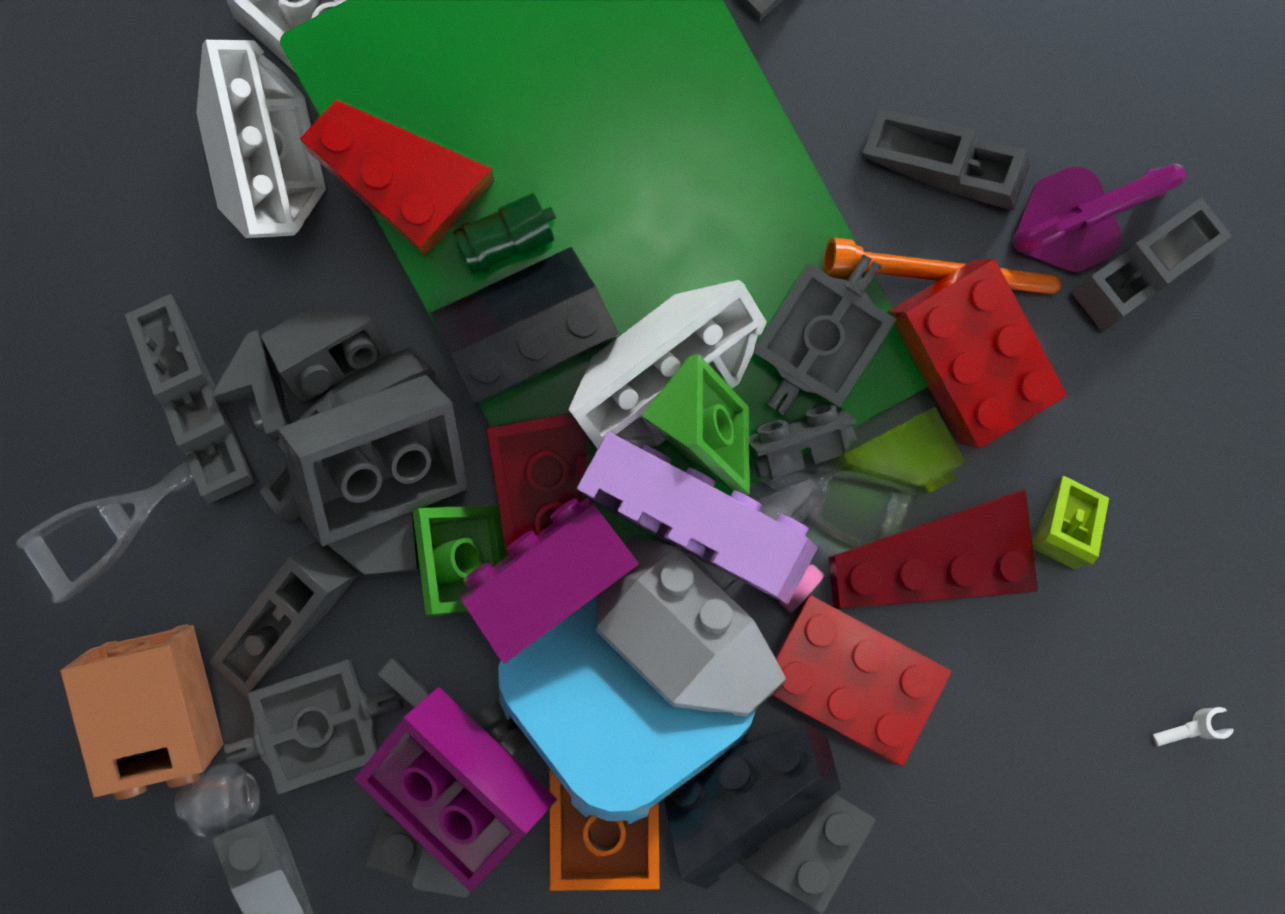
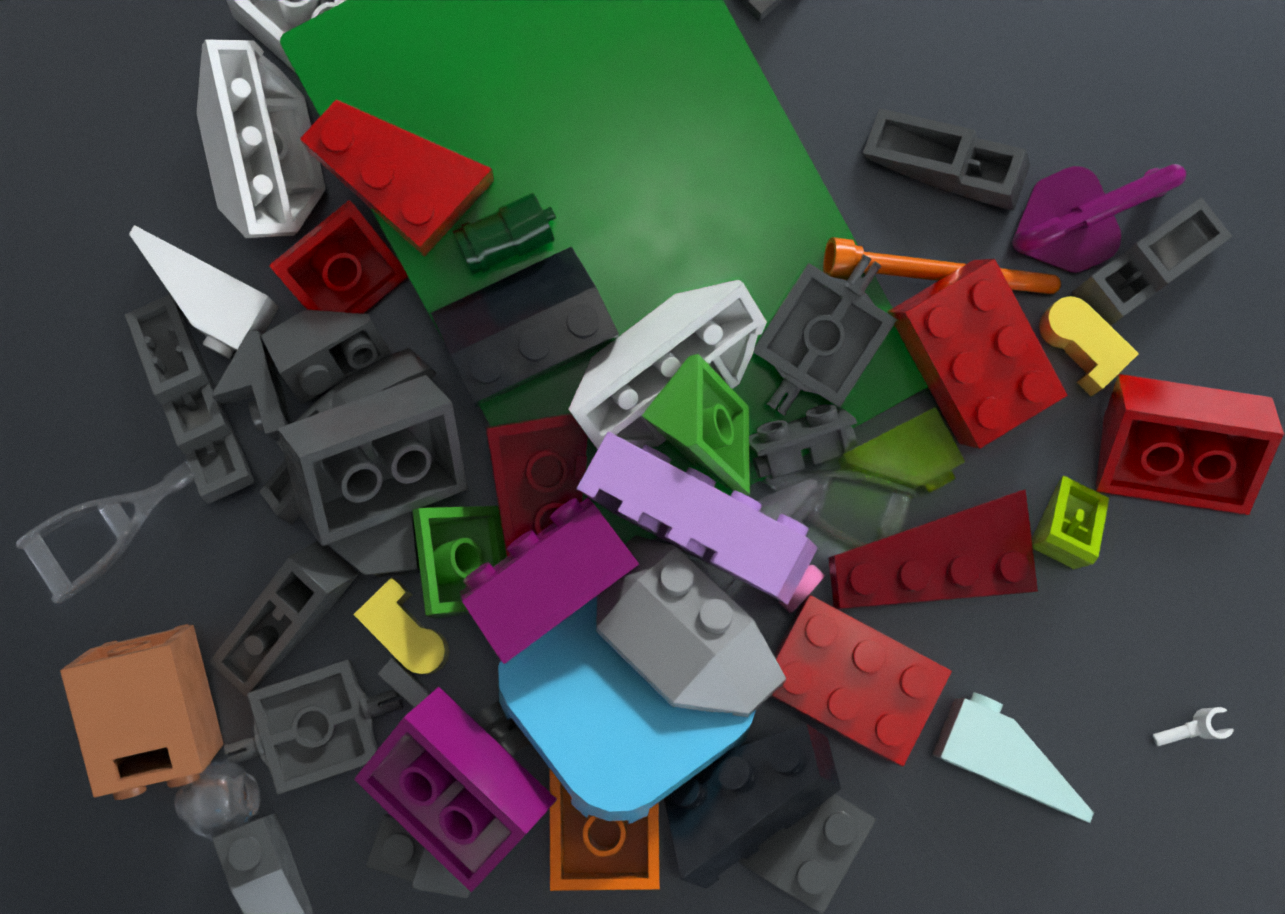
(208, 297): none -> white slope
(340, 265): none -> red slope
(400, 632): none -> light yellow leg
(1001, 752): none -> light aqua slope
(1087, 340): none -> light yellow leg
(1187, 444): none -> red slope

